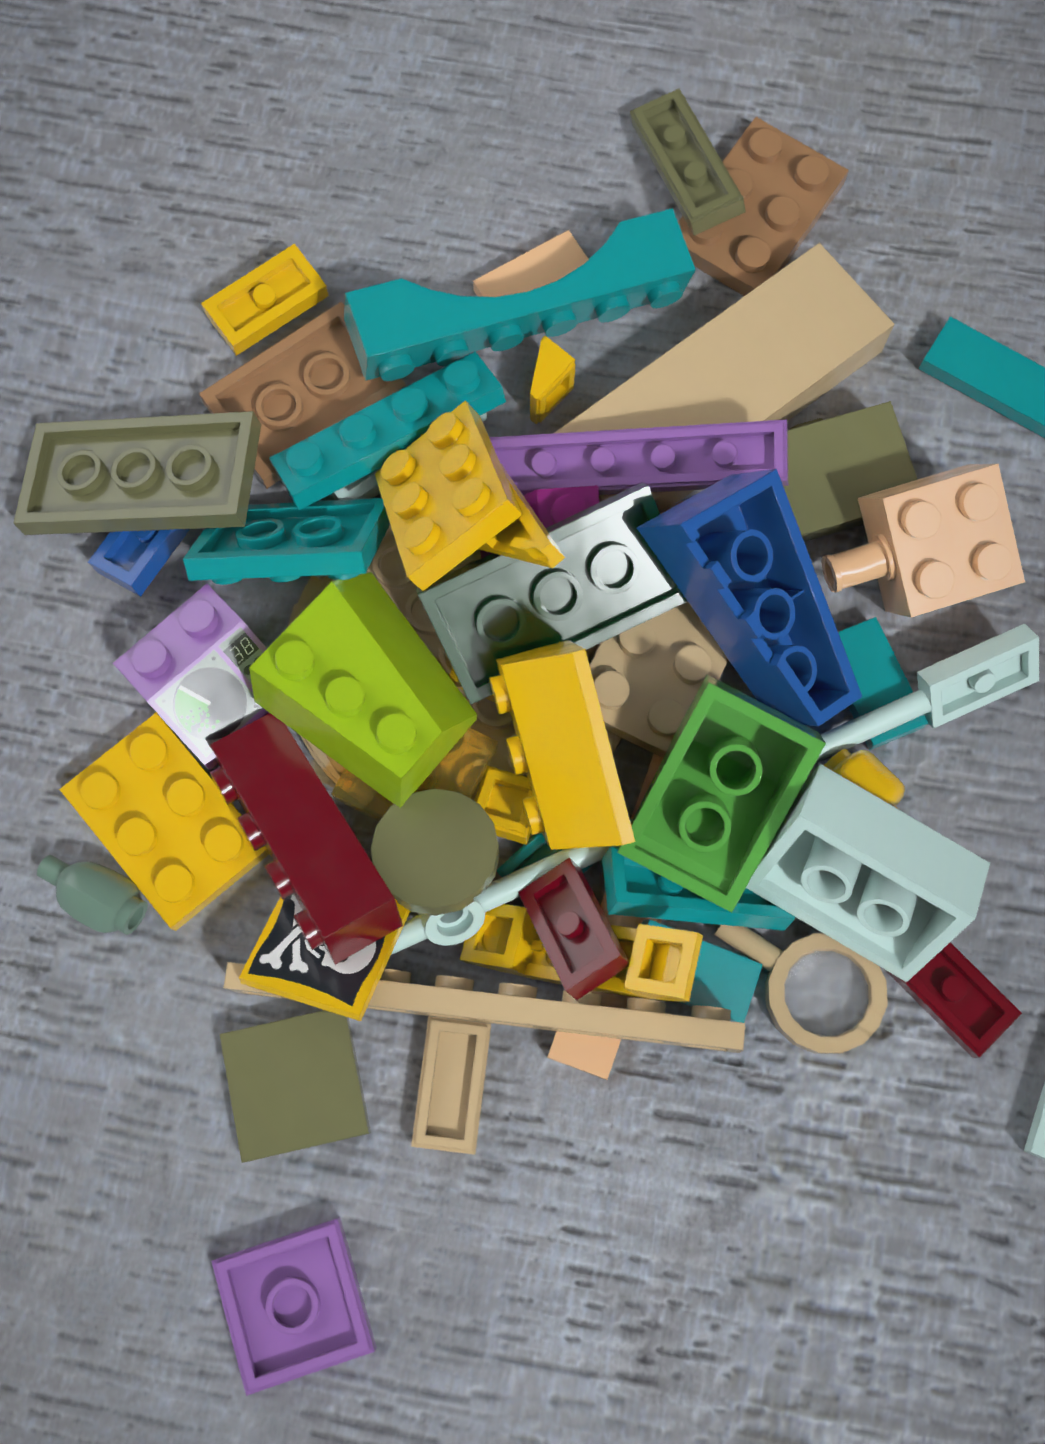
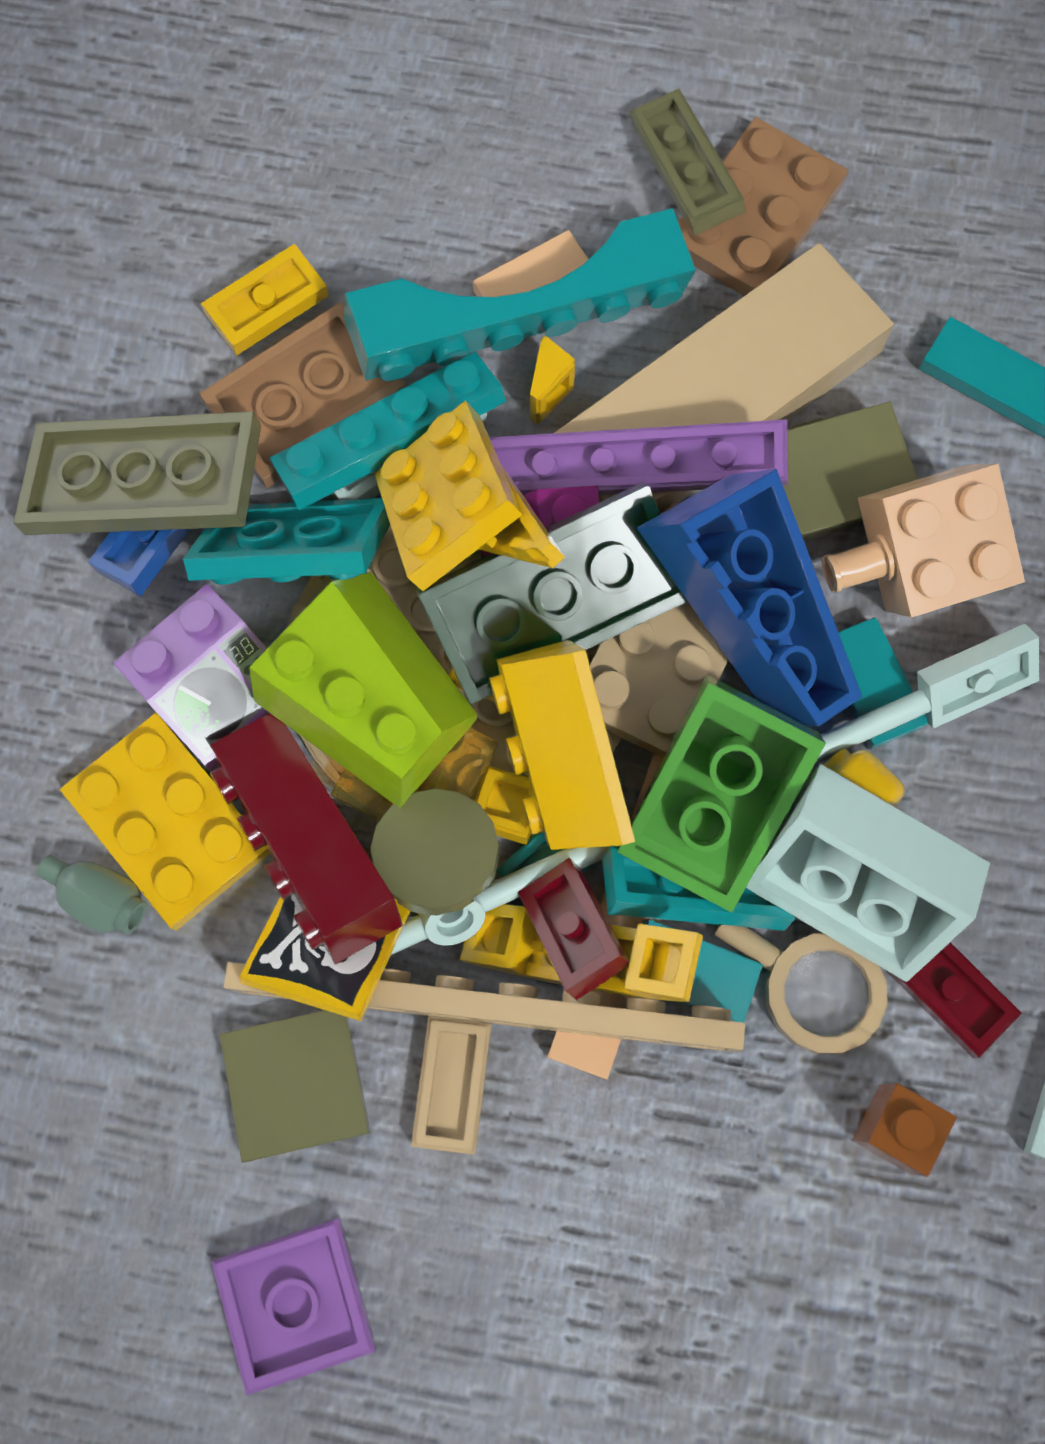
(904, 1129): none -> dark orange brick

